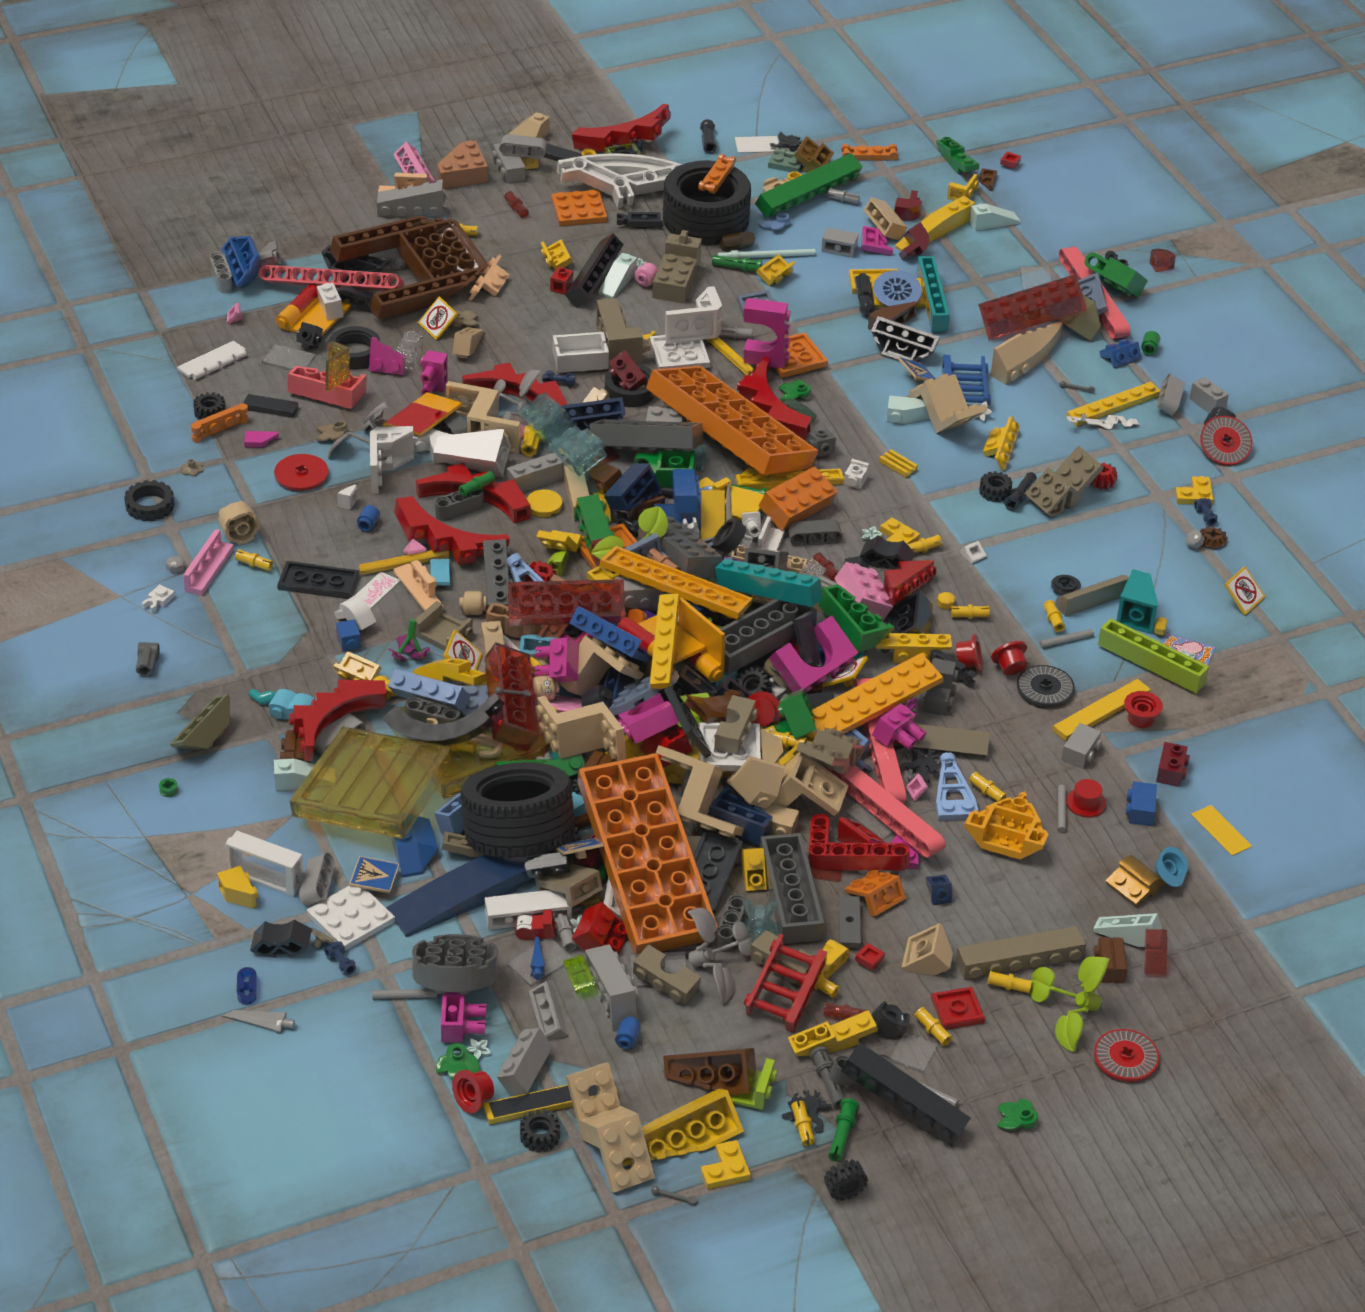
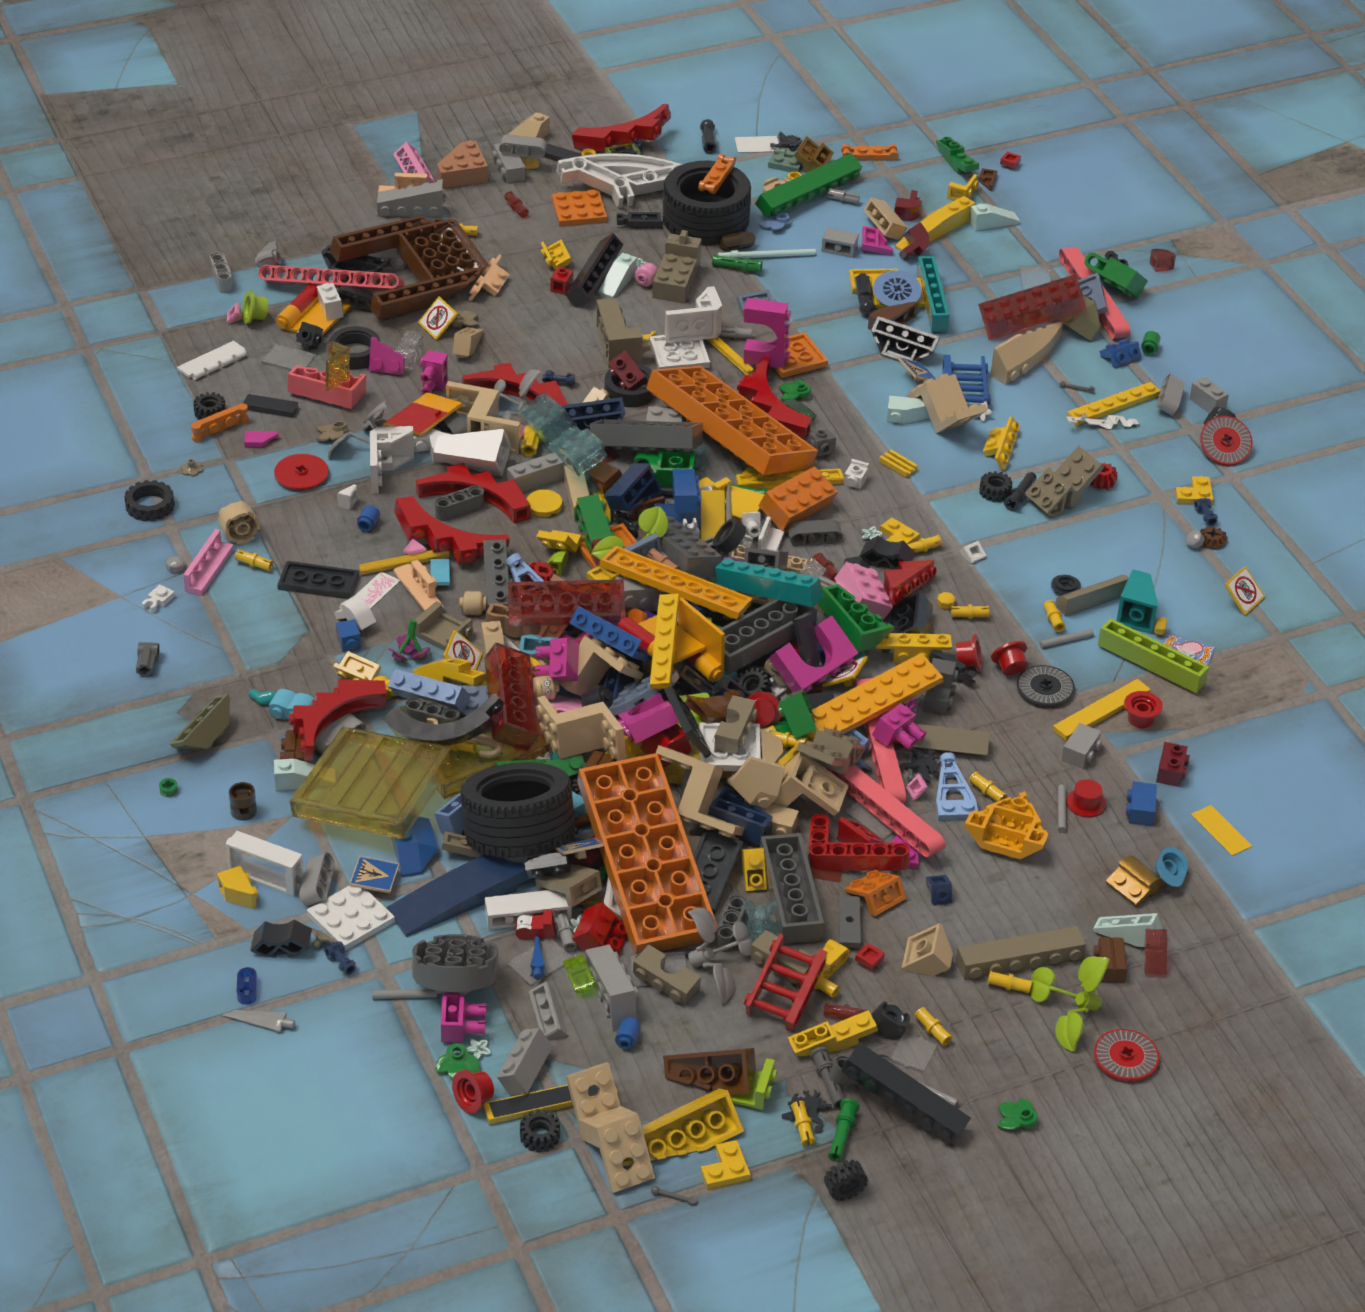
(242, 259): blue wedge -> none
(242, 801): none -> dark brown wheel
(254, 307): none -> lime piece
(477, 483): green pin -> none
(525, 693): dark grey hinge -> none
(580, 352): white piece -> none
(775, 269): yellow bracket -> none
(957, 1008): red tile -> none

